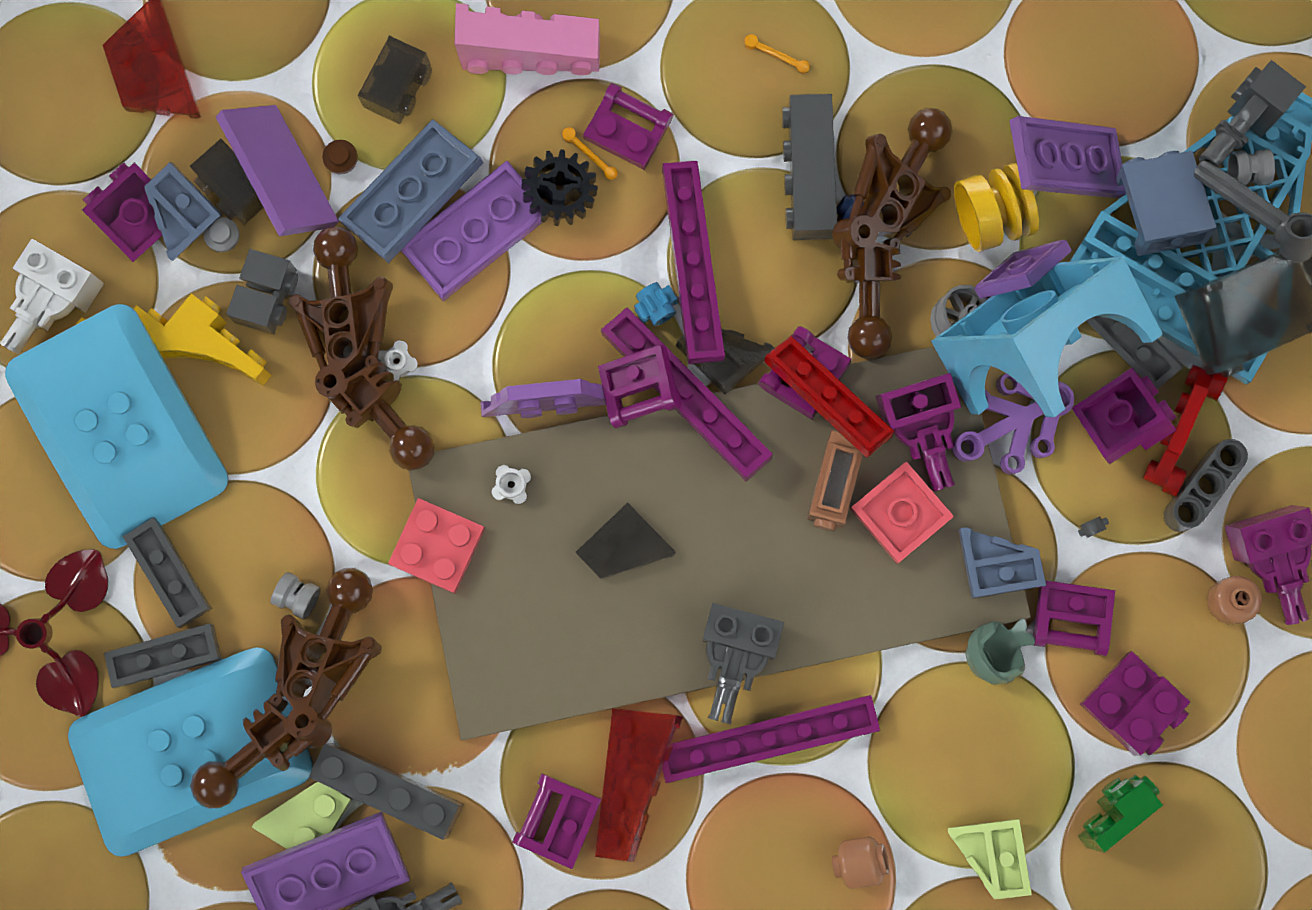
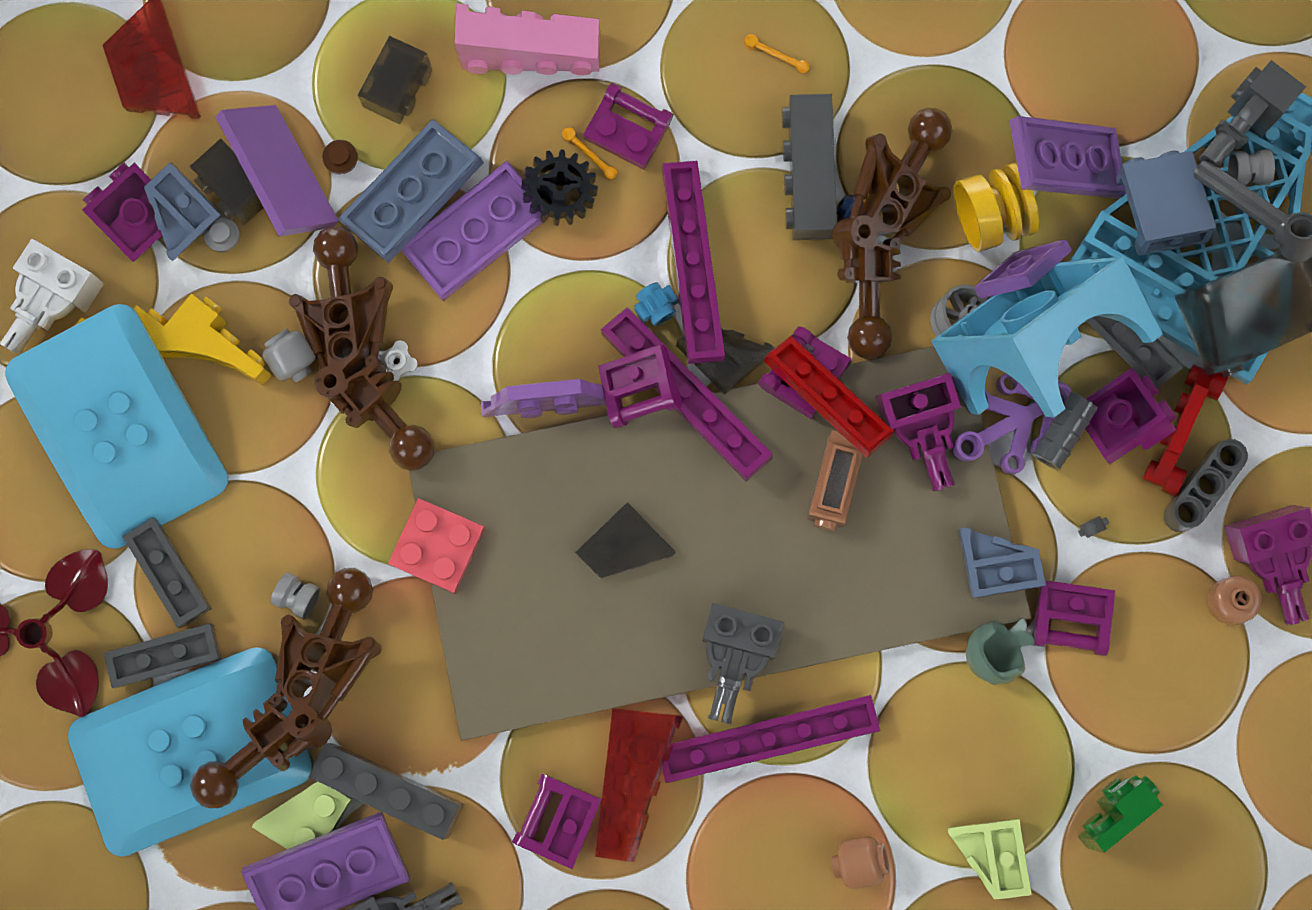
(267, 275): dark grey piece -> none
(289, 355): none -> light grey head
(504, 476): white plate -> none
(901, 512): coral plate -> none
(1064, 431): none -> dark grey axle
(1136, 705): magenta plate -> none

